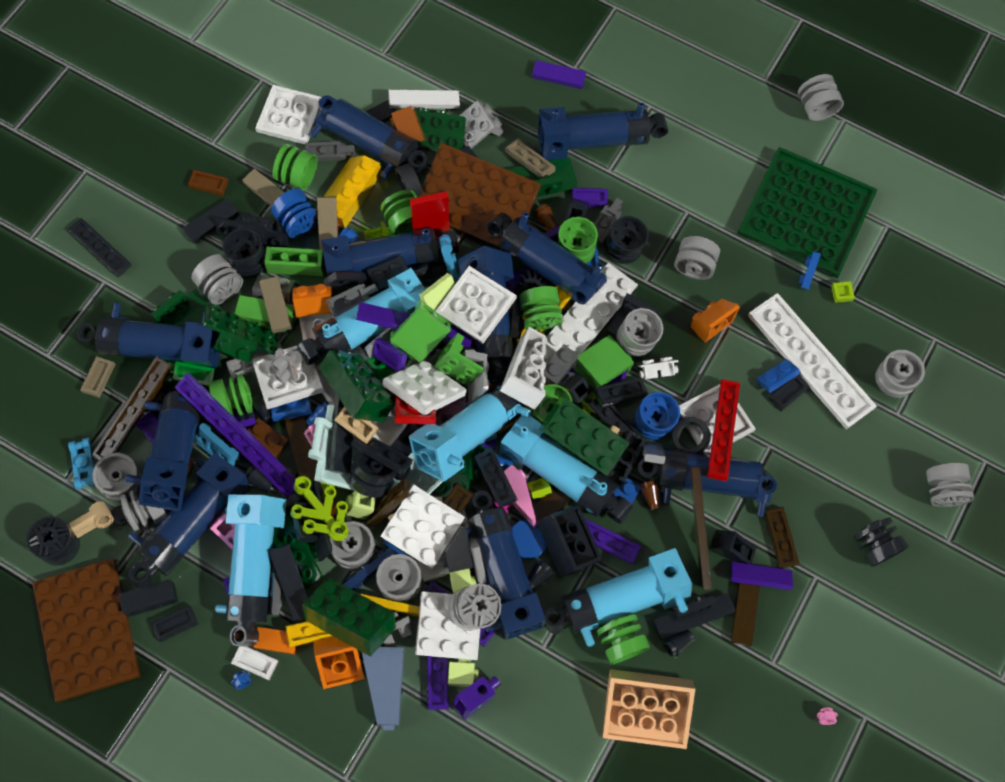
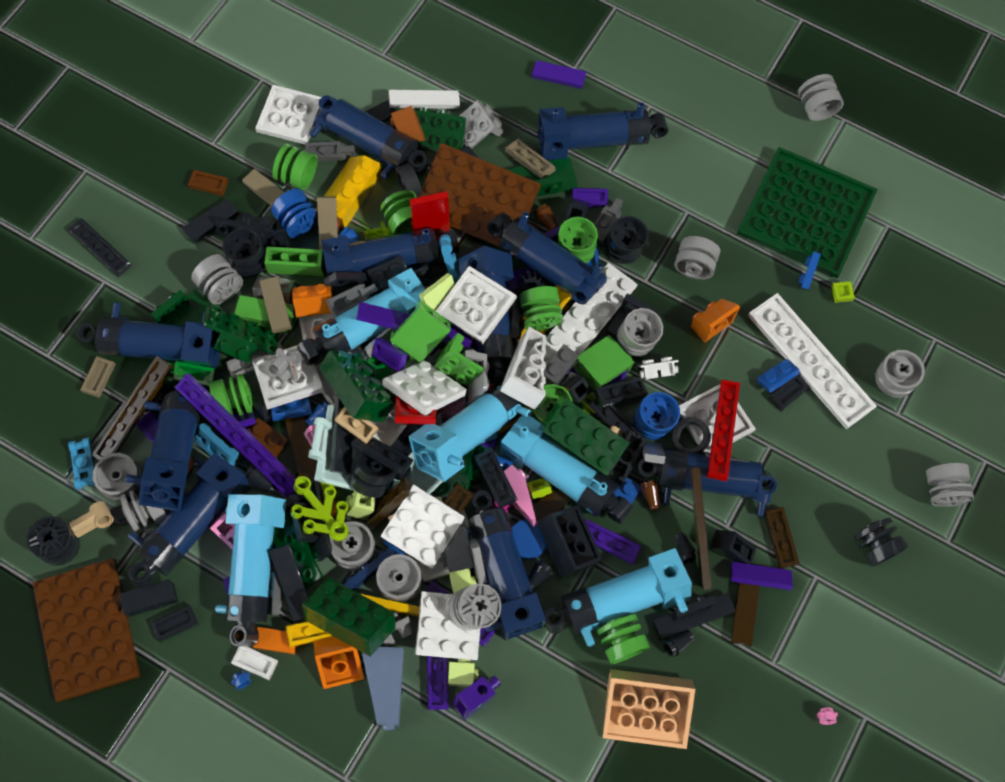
(685, 549): none -> black cone

